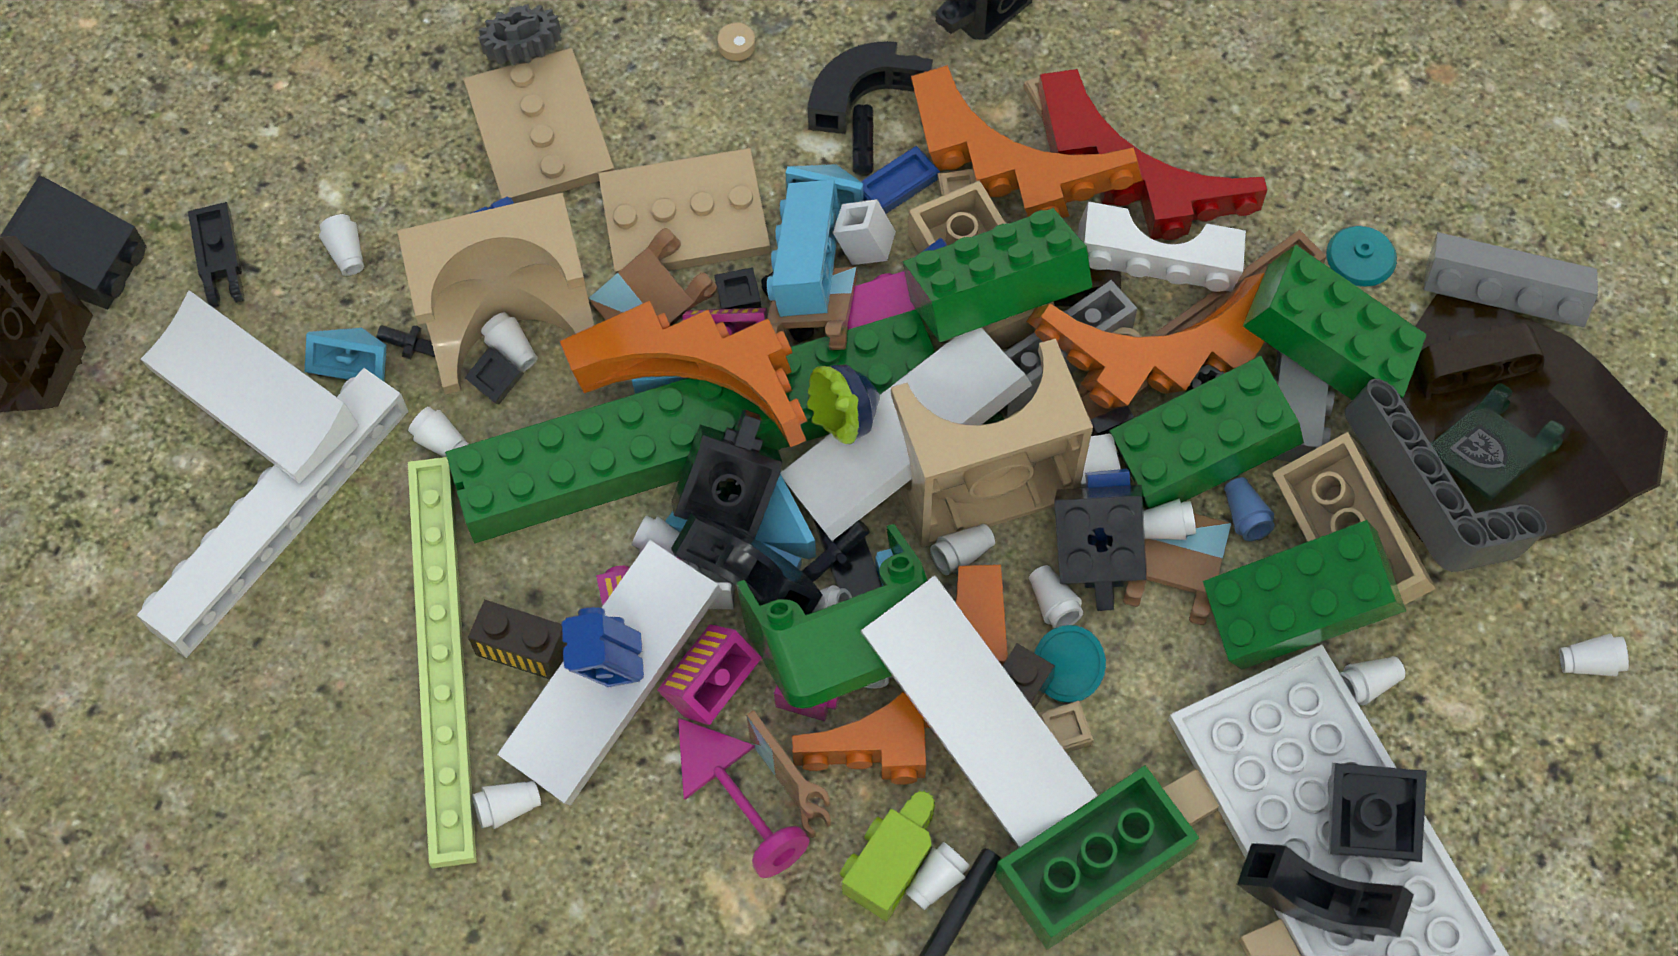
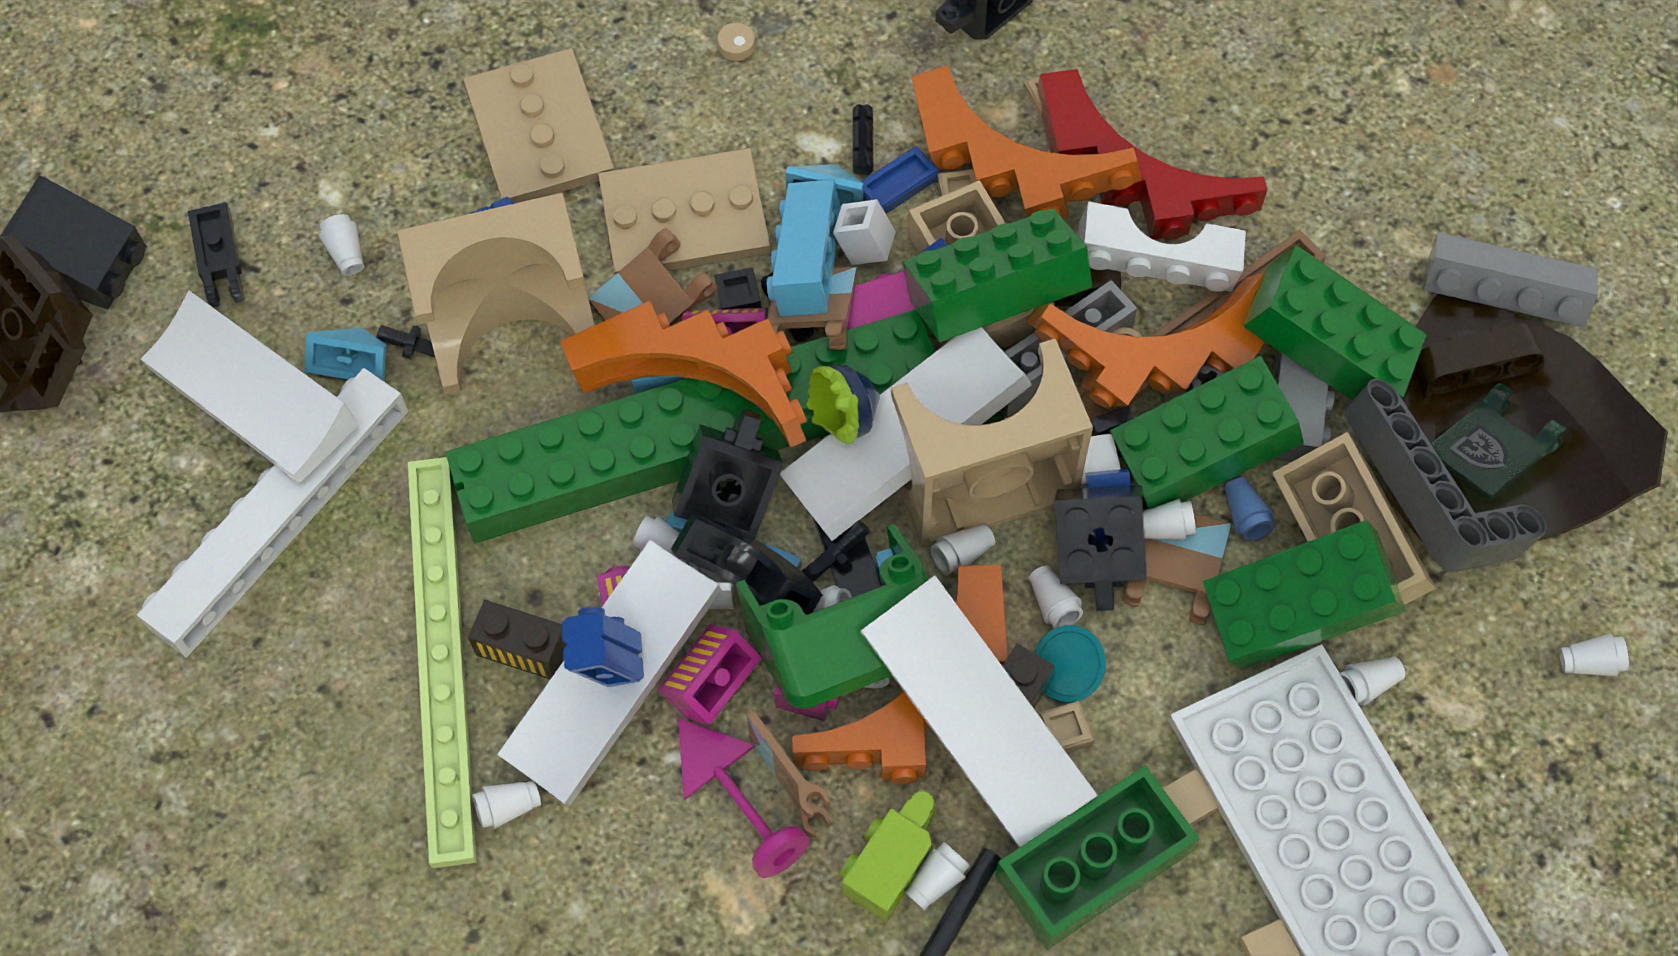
(435, 432): white cone -> none
(494, 375): black plate -> none
(509, 339): white cone -> none
(520, 34): dark grey gear -> none
(785, 526): medium azure slope -> none
(856, 74): black arch -> none
(1323, 899): black arch -> none
(1361, 255): teal piece -> none
(1376, 812): black slope -> none

